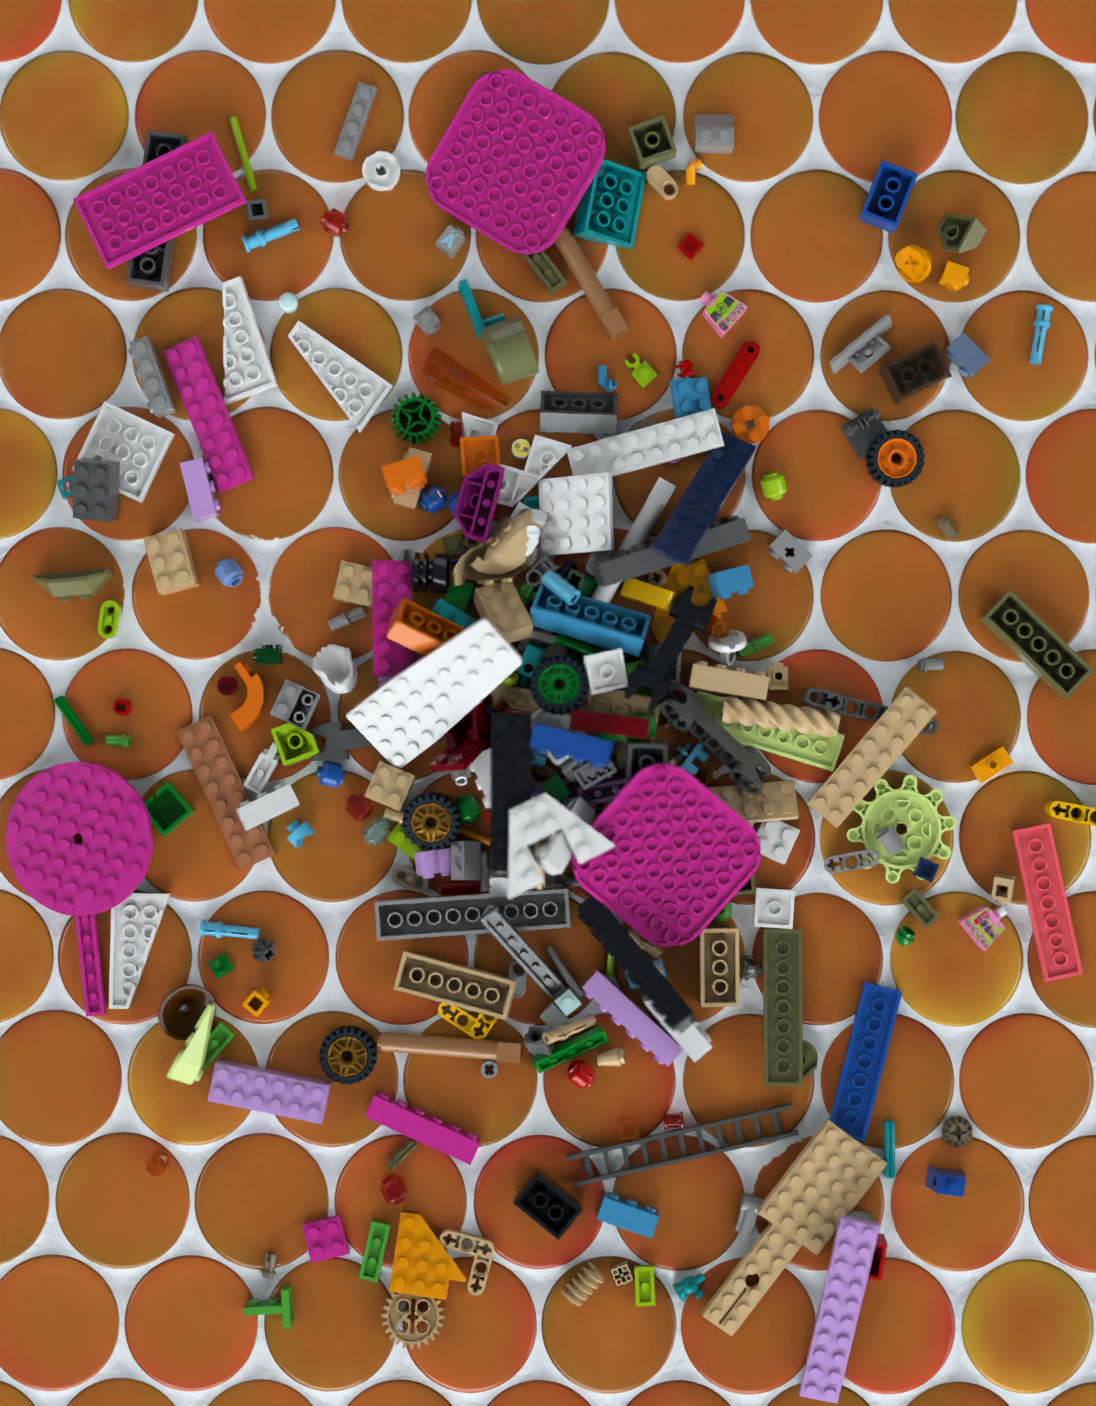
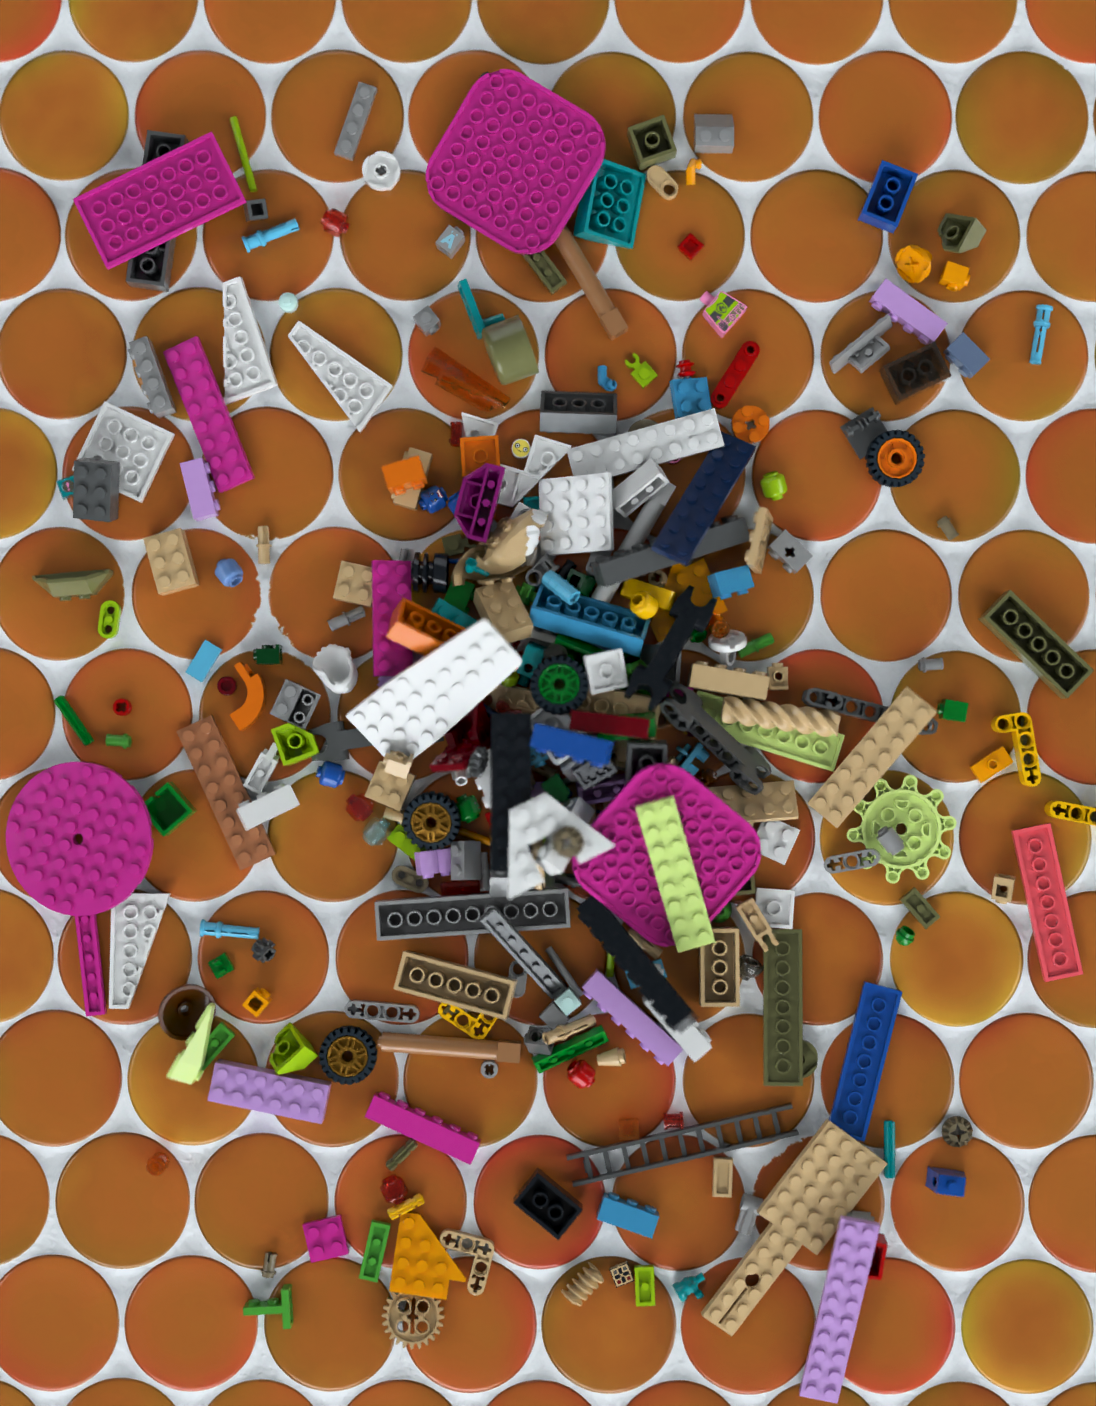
(203, 660): none -> medium azure tile
(263, 545): none -> tan axle
(291, 1051): none -> lime slope
(298, 832): medium azure piece -> none
(382, 1008): none -> light grey beam
(397, 763): none -> tan brick
(405, 1206): none -> yellow axle
(418, 411): green gear -> none
(471, 565): none -> teal hand
(478, 762): none -> dark grey gear
(576, 841): none -> dark tan gear
(638, 488): none -> white brick
(643, 605): none -> yellow head
(675, 873): none -> yellowish green plate
(698, 637): none -> green plate
(722, 1177): none -> tan tile
(756, 922): none -> tan hinge
(759, 538): none -> tan plate
(907, 312): none -> lavender brick
(926, 869): dark blue plate -> none
(952, 710): none -> green brick
(984, 925): torso -> none
(1020, 750): none -> yellow beam

